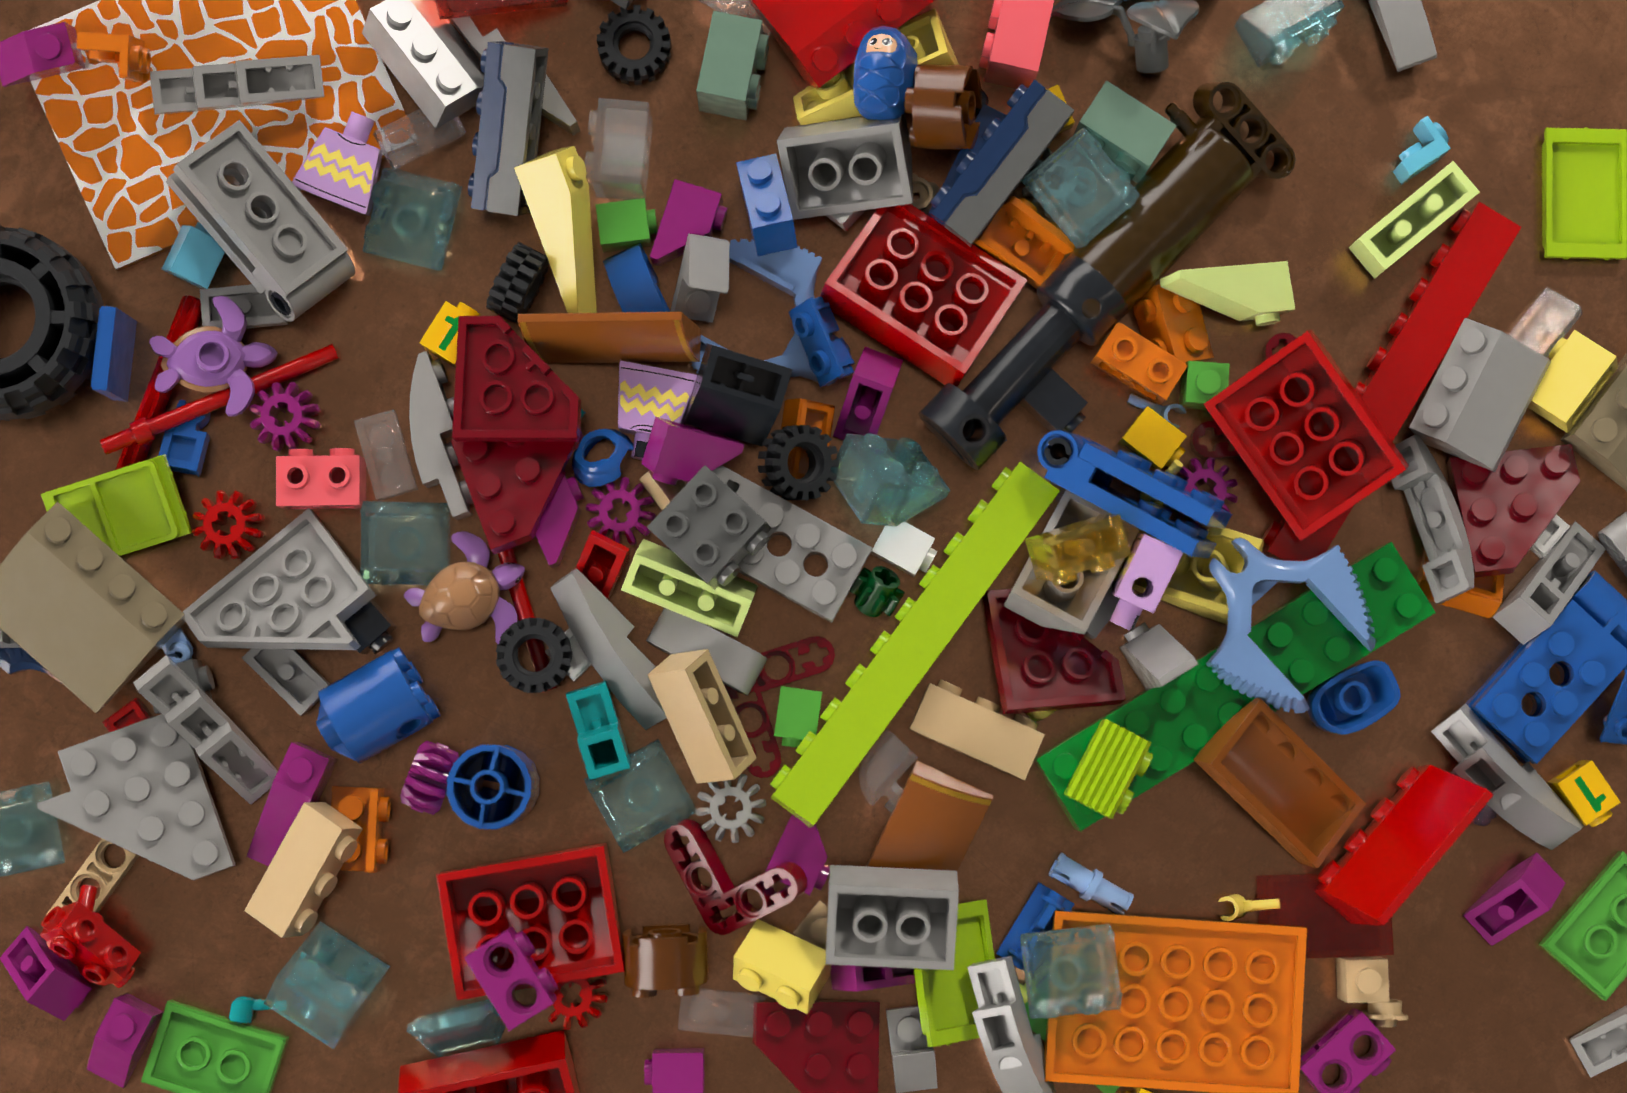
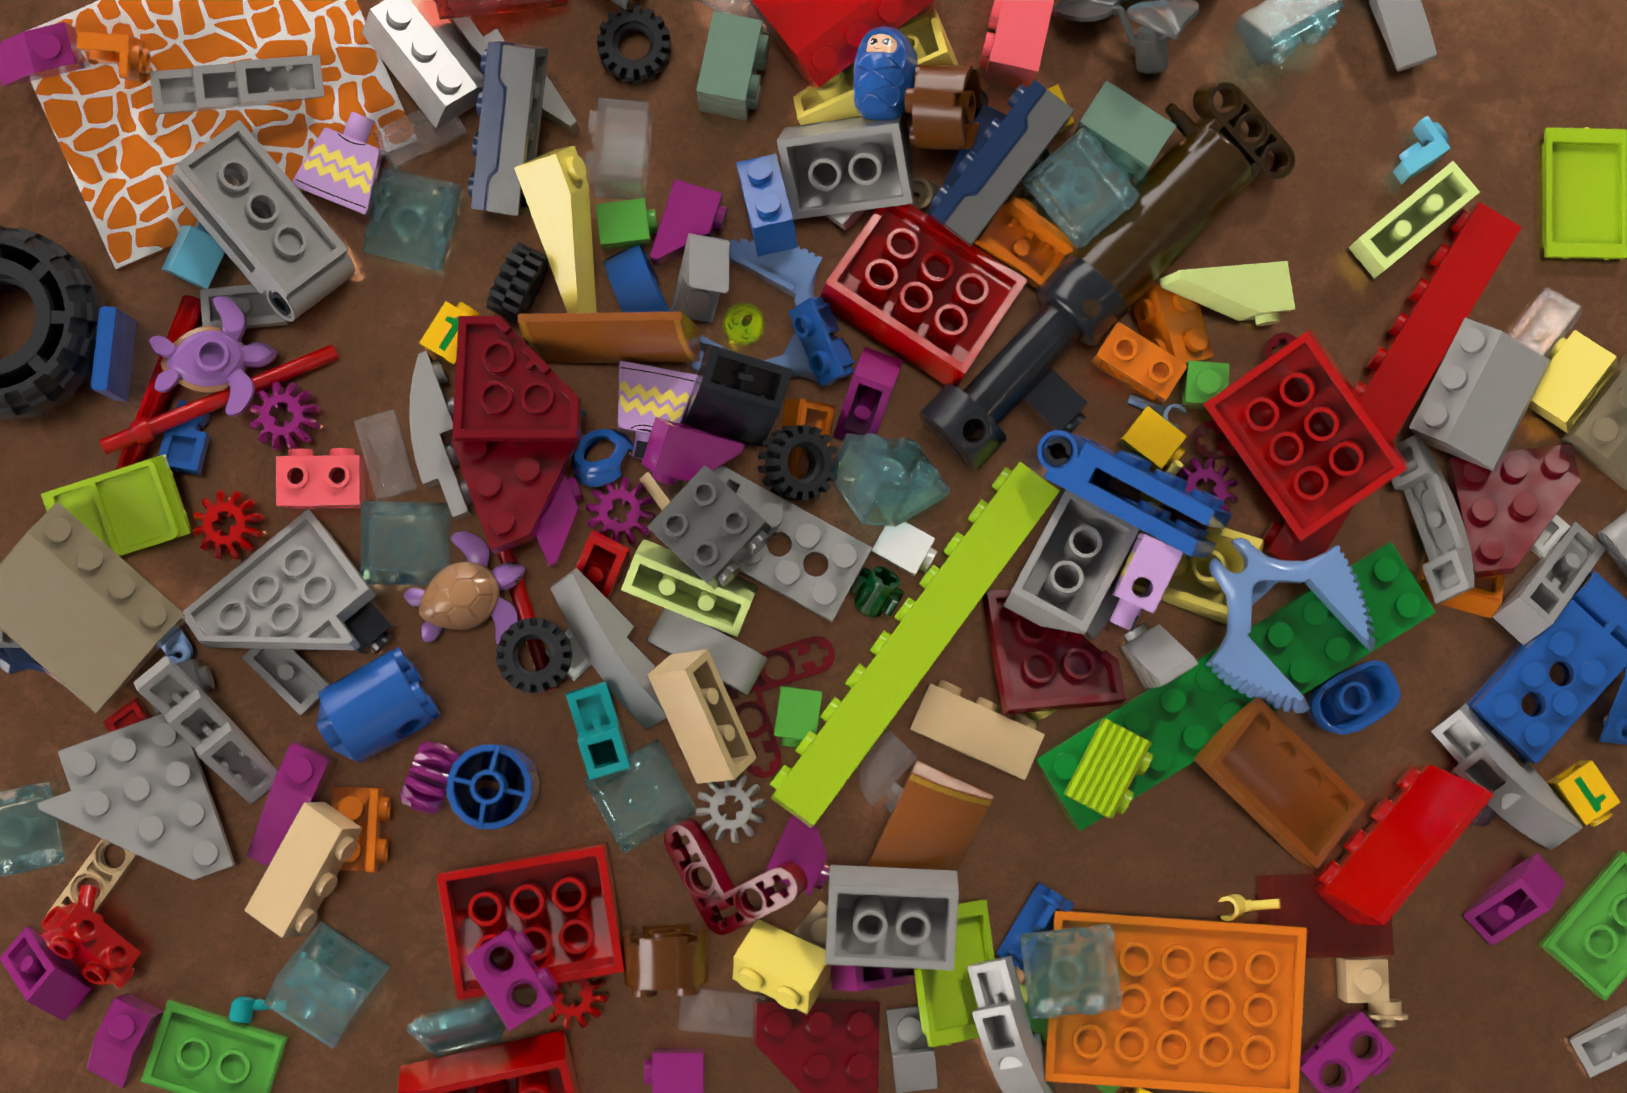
(743, 323): none -> clear neon green tile
(1078, 547): clear yellow brick -> none
(1091, 884): light blue pin -> none

